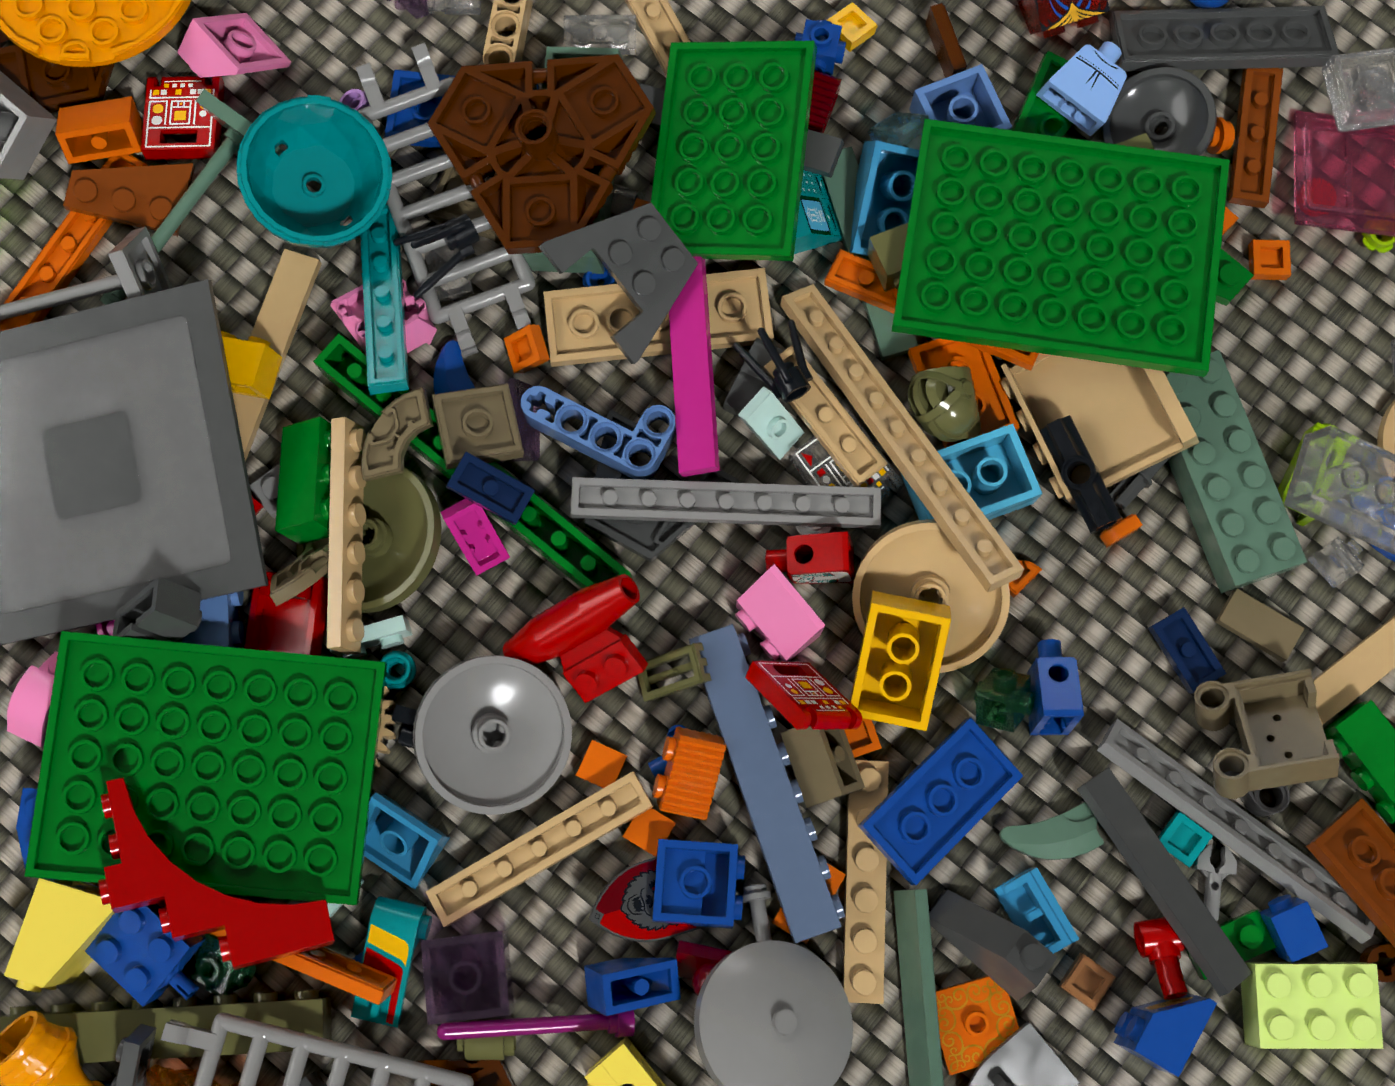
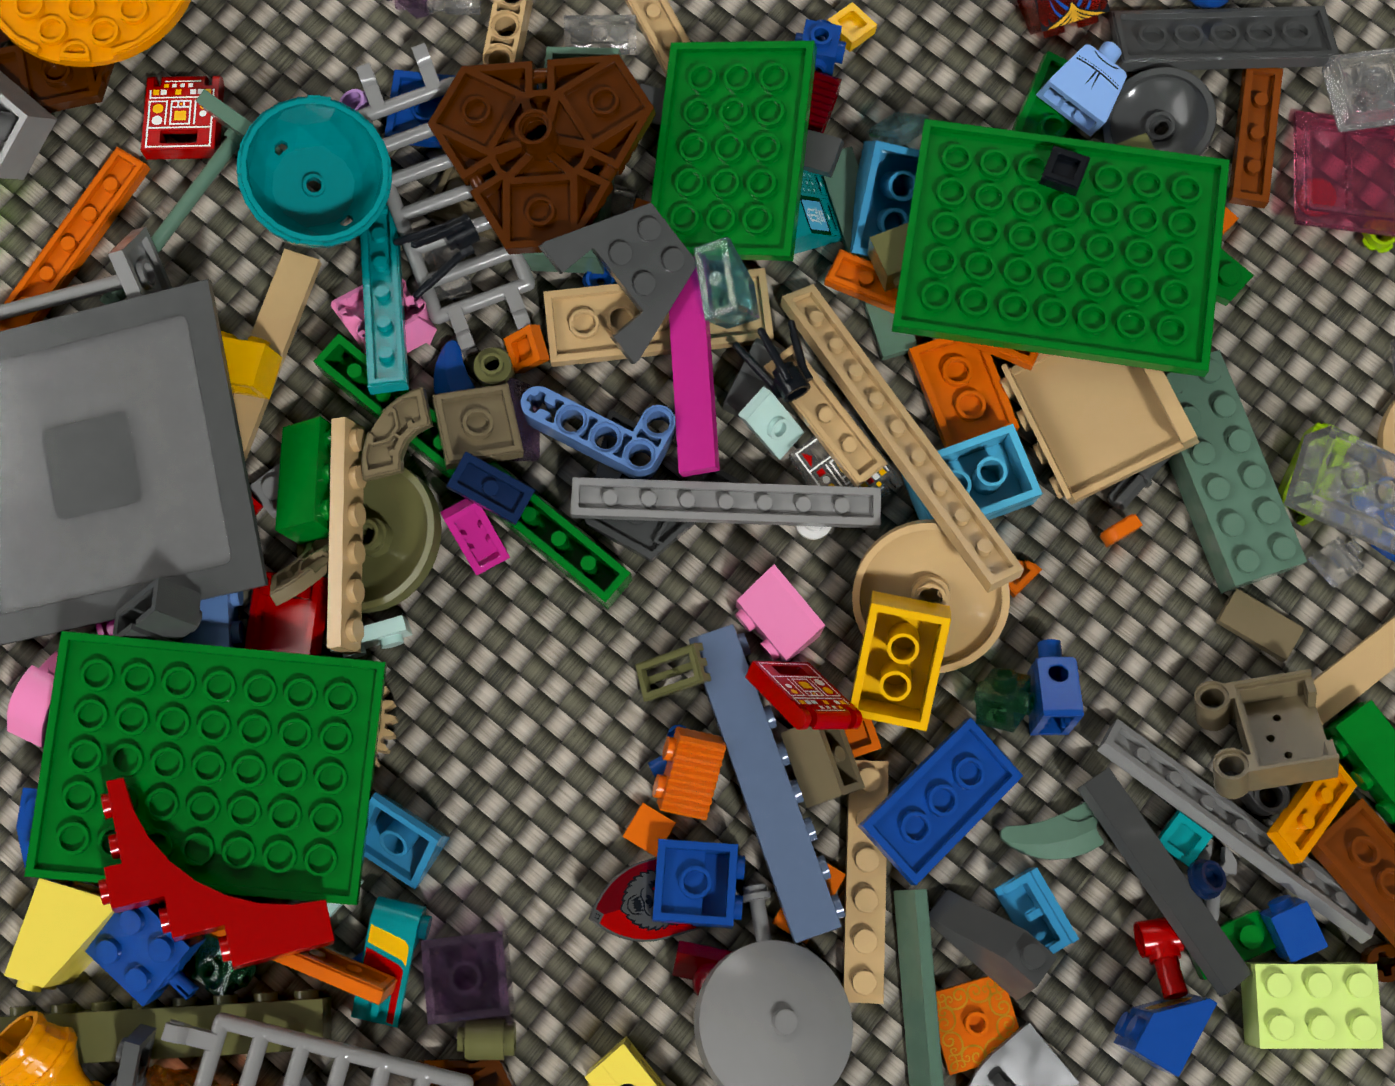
(99, 130): orange brick -> none
(129, 194): dark orange wing -> none
(229, 47): bright pink slope -> none
(399, 657): teal plate -> none
(405, 717): black tile -> none
(491, 359): none -> olive brick
(492, 734): light grey dish -> none
(539, 849): tan plate -> none
(580, 633): red plate -> none
(601, 765): orange tile -> none
(619, 1024): magenta piece -> none
(631, 984): blue slope -> none
(725, 285): none -> clear light blue slope
(830, 561): red torso -> none
(945, 41): reddish brown tile -> none
(945, 403): olive helmet -> none
(962, 99): medium blue brick -> none
(1064, 170): none -> black tile
(1086, 981): medium nougat tile -> none
(1092, 496): black piece -> none
(1186, 650): dark blue plate -> none
(1206, 878): none -> dark blue plate
(1222, 138): orange plate -> none
(1269, 259): orange tile -> none
(1310, 815): none -> light orange plate

